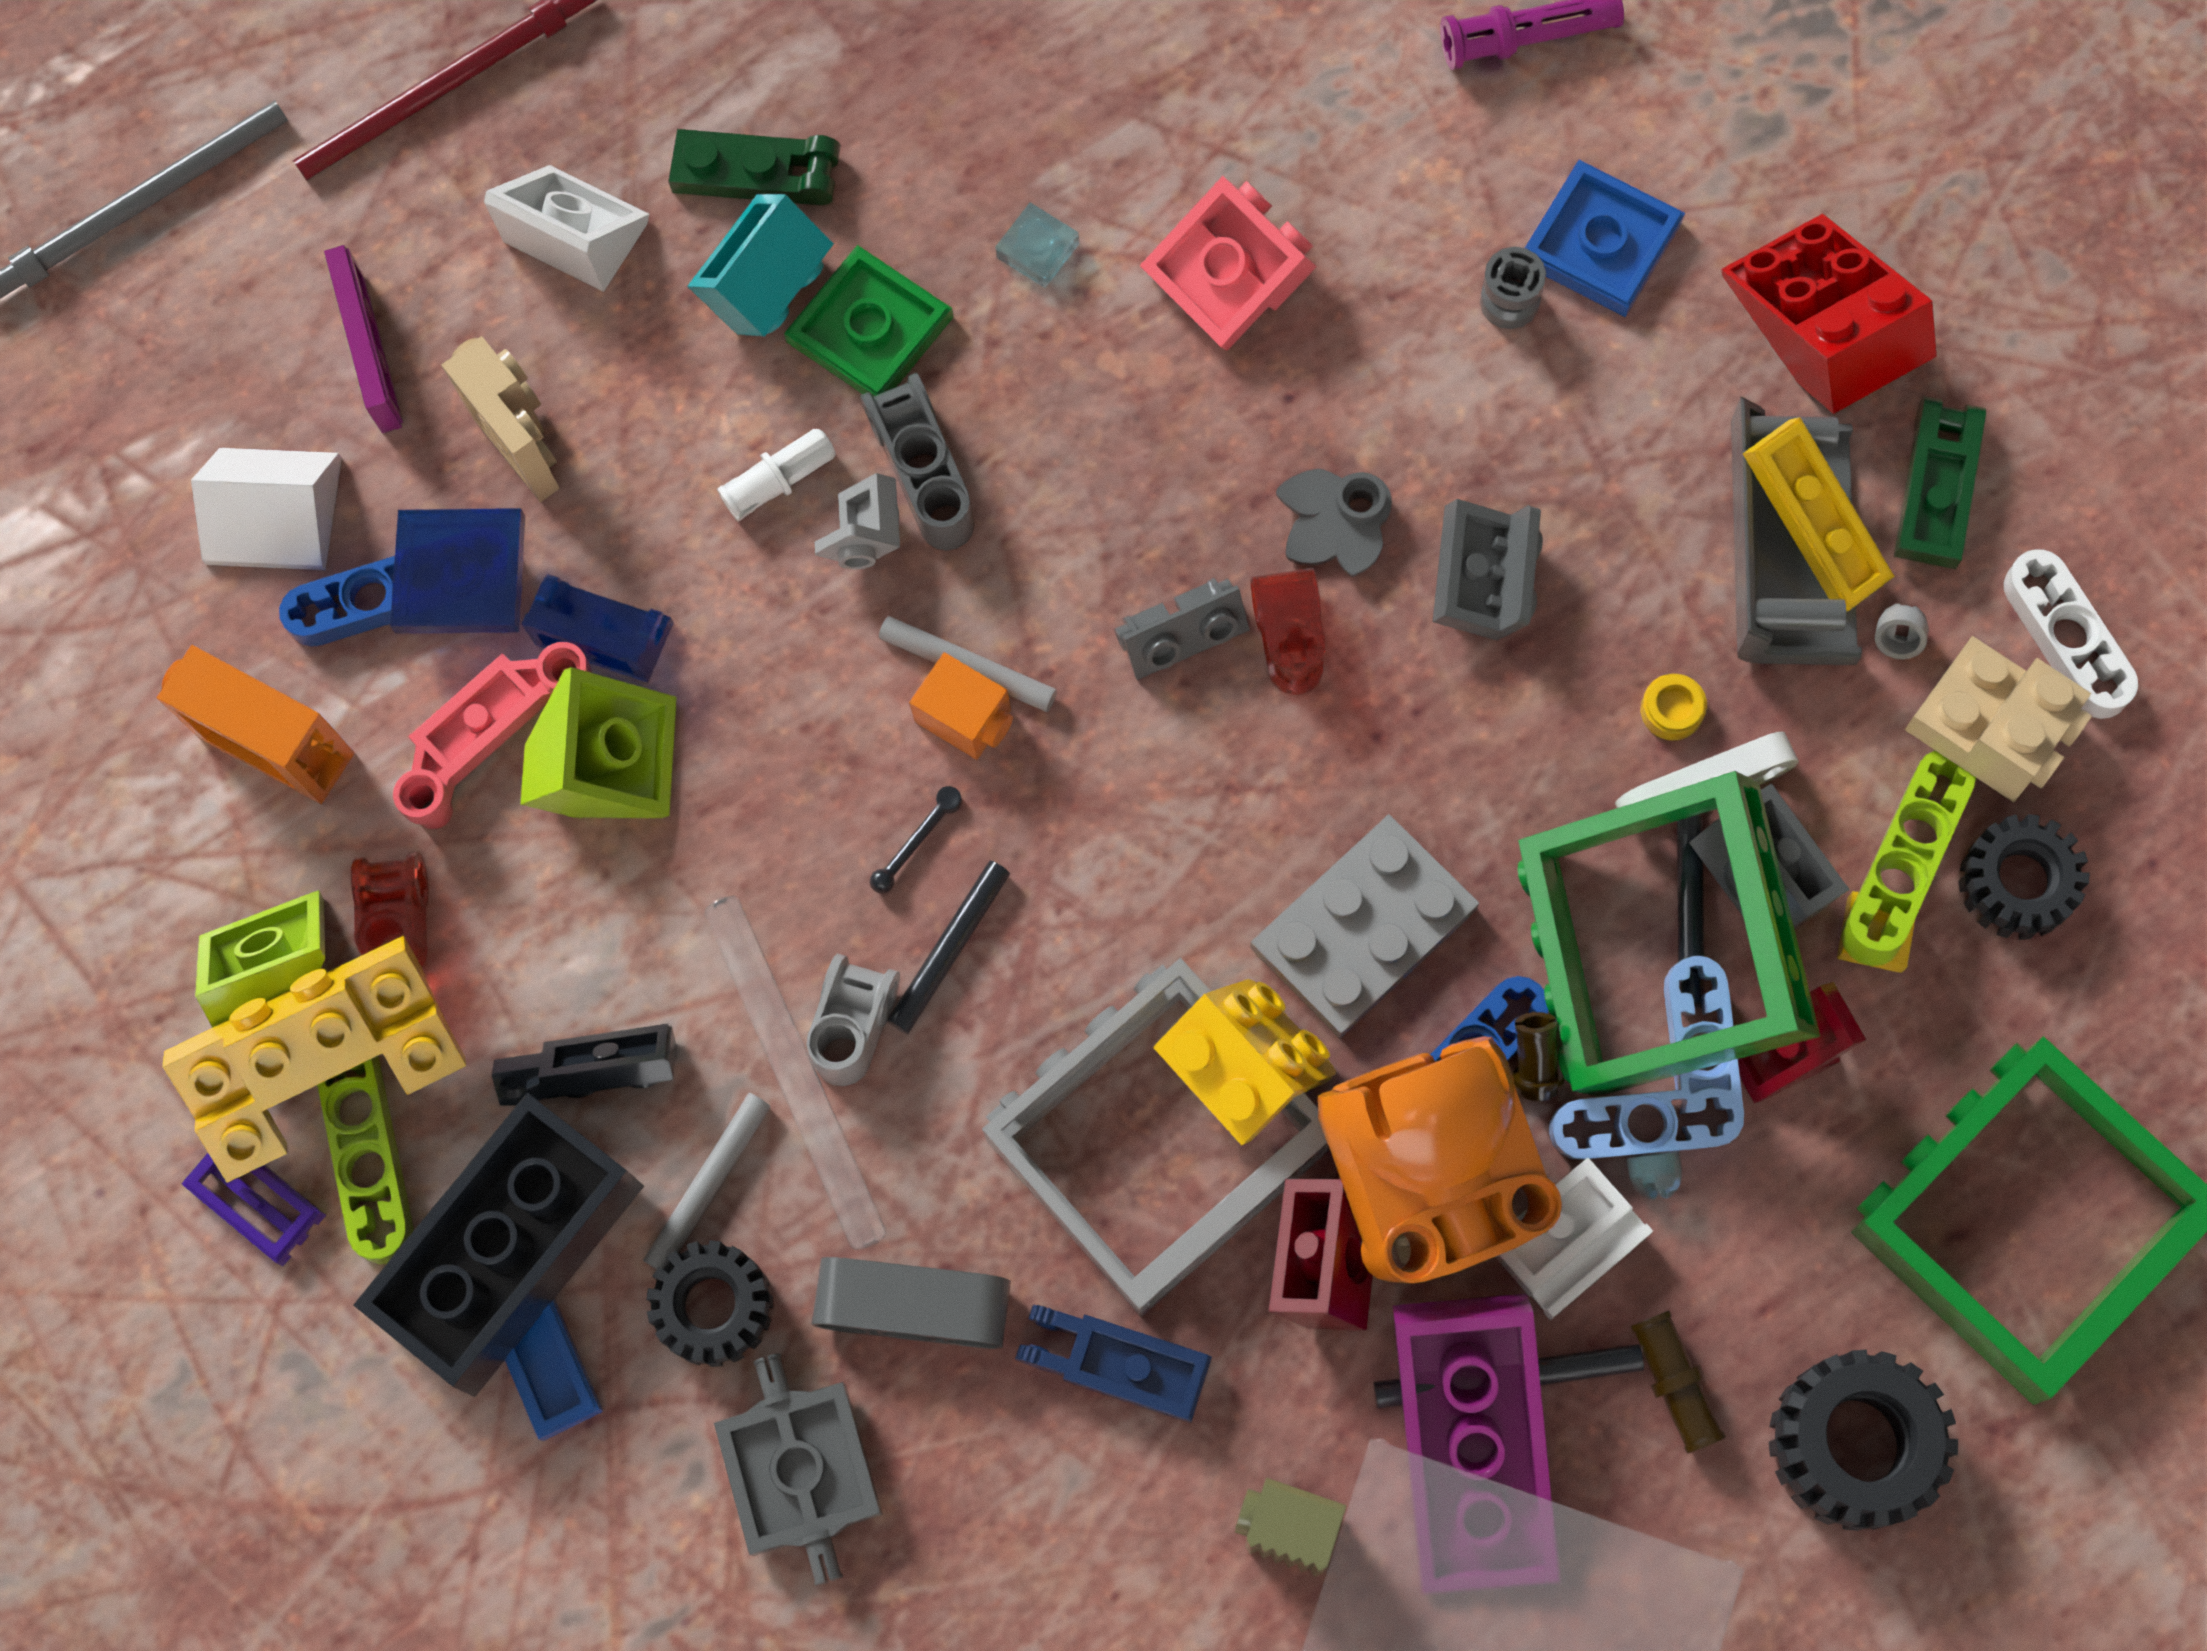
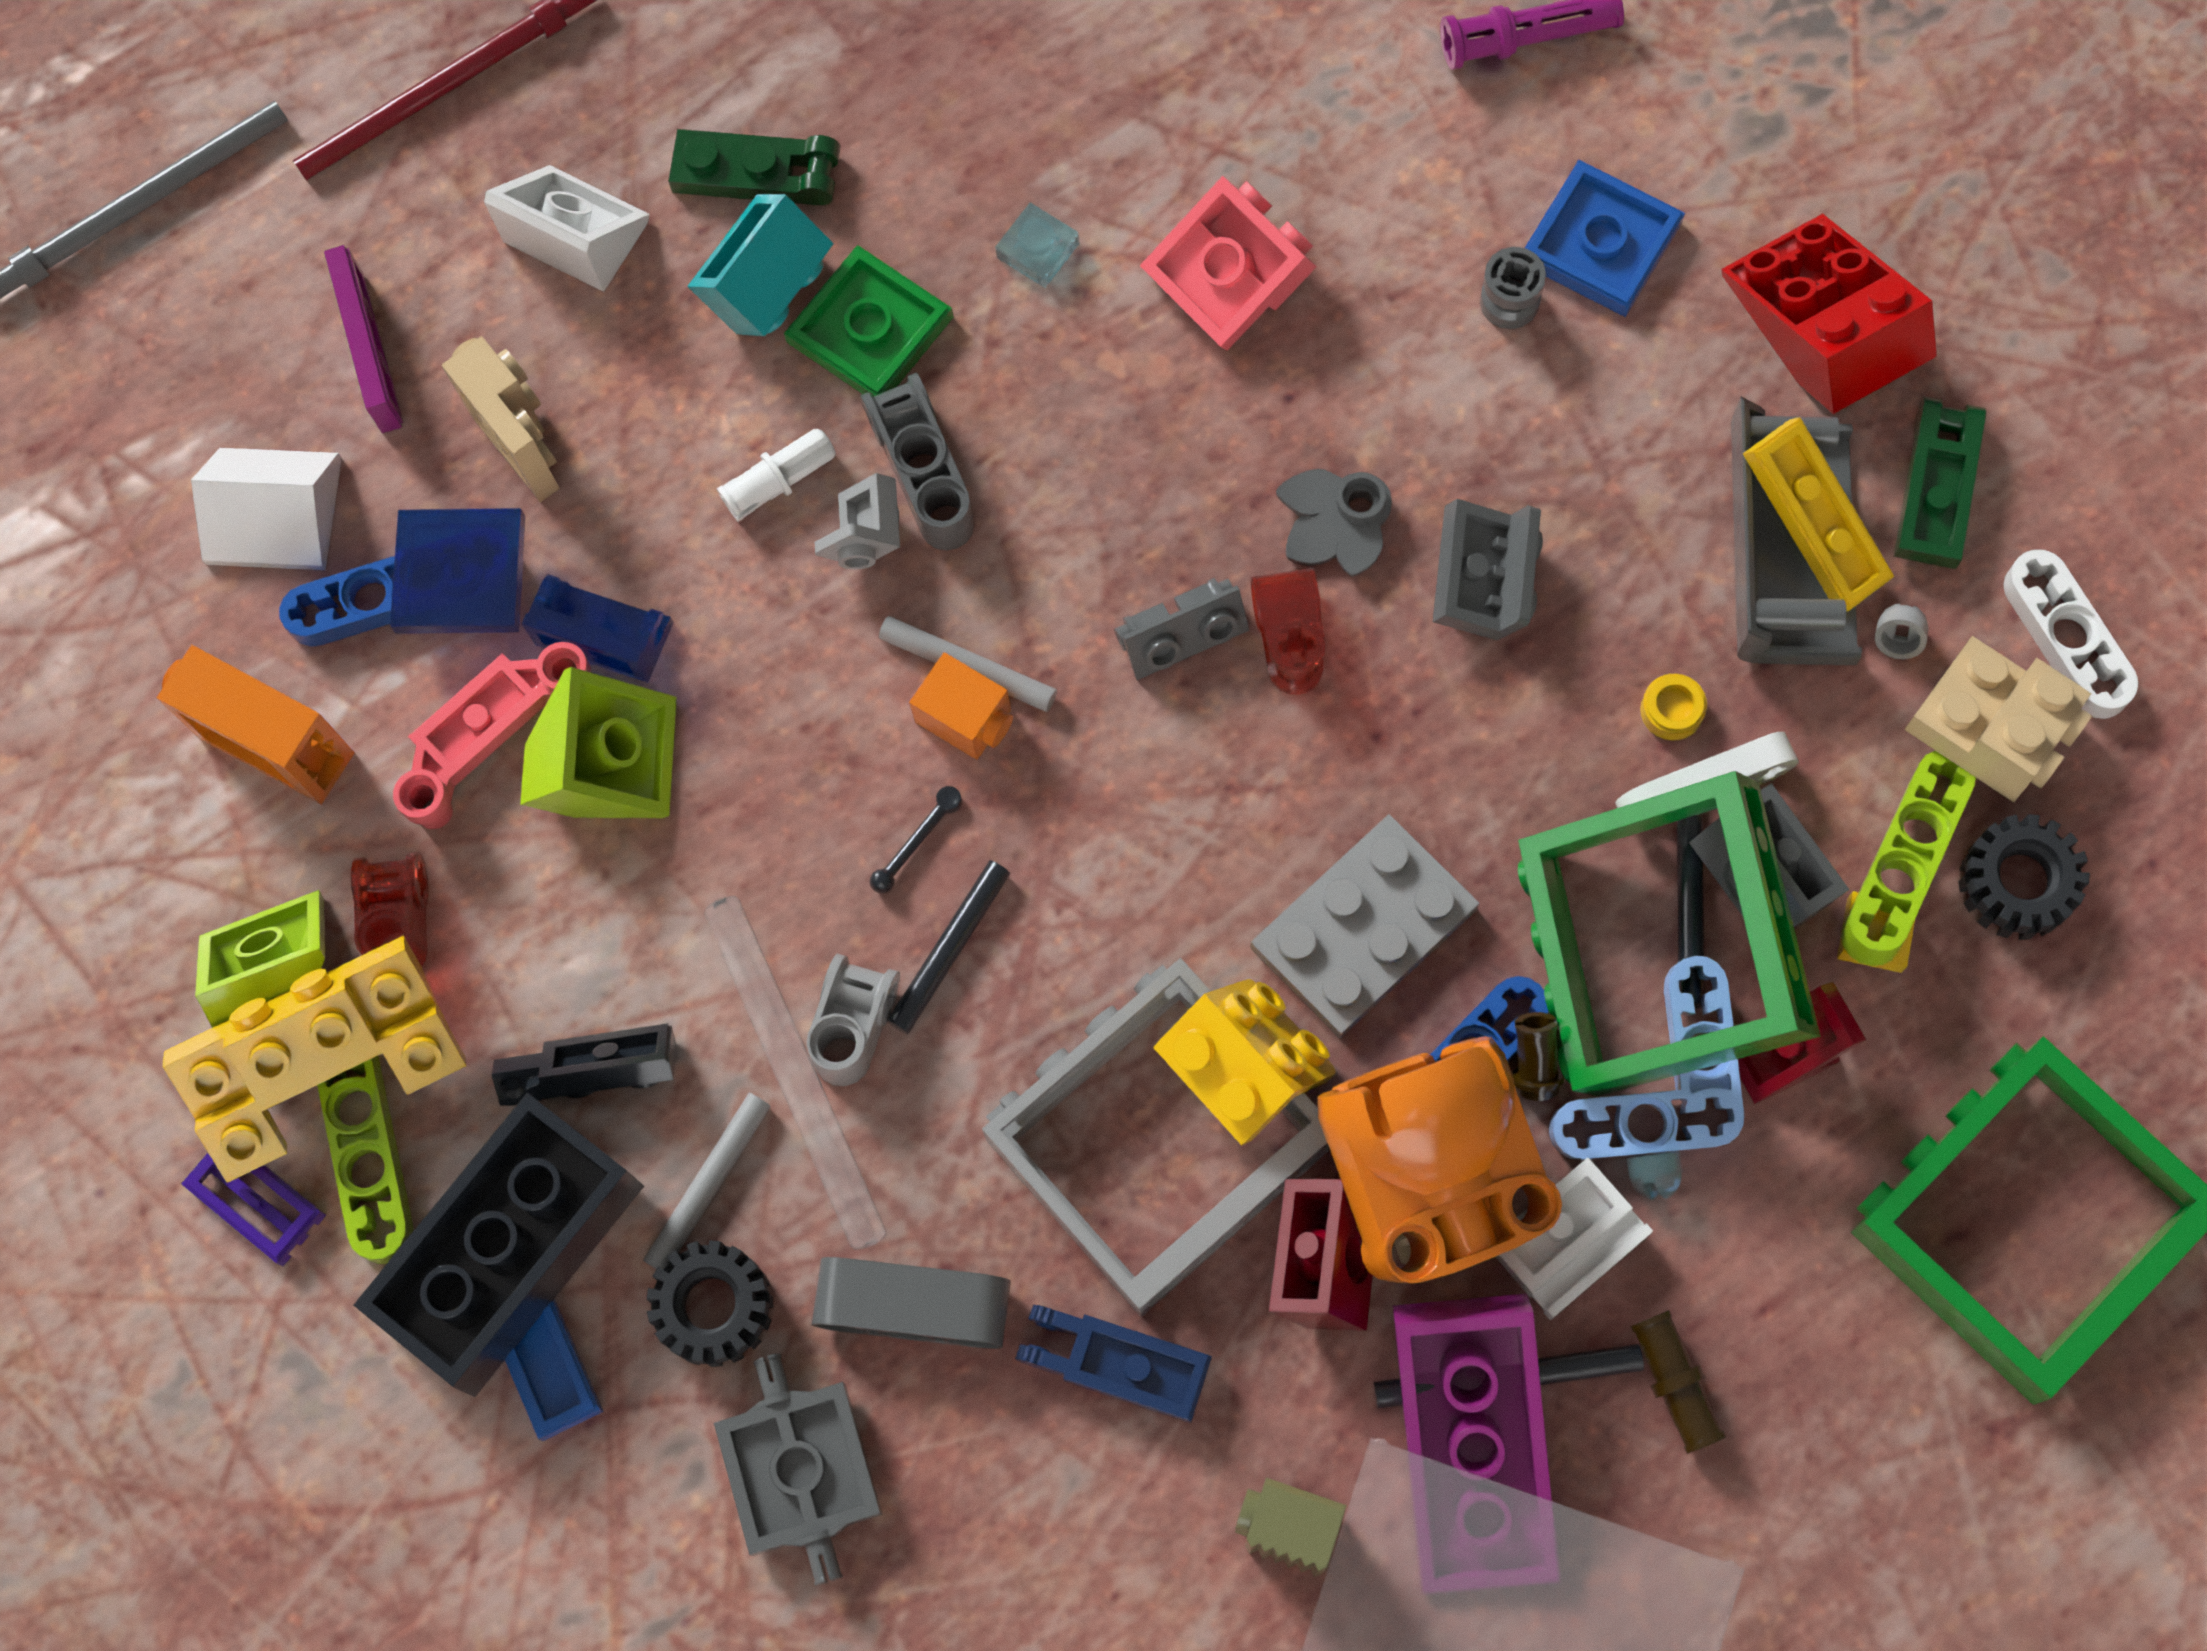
(1918, 1431): black tyre -> none

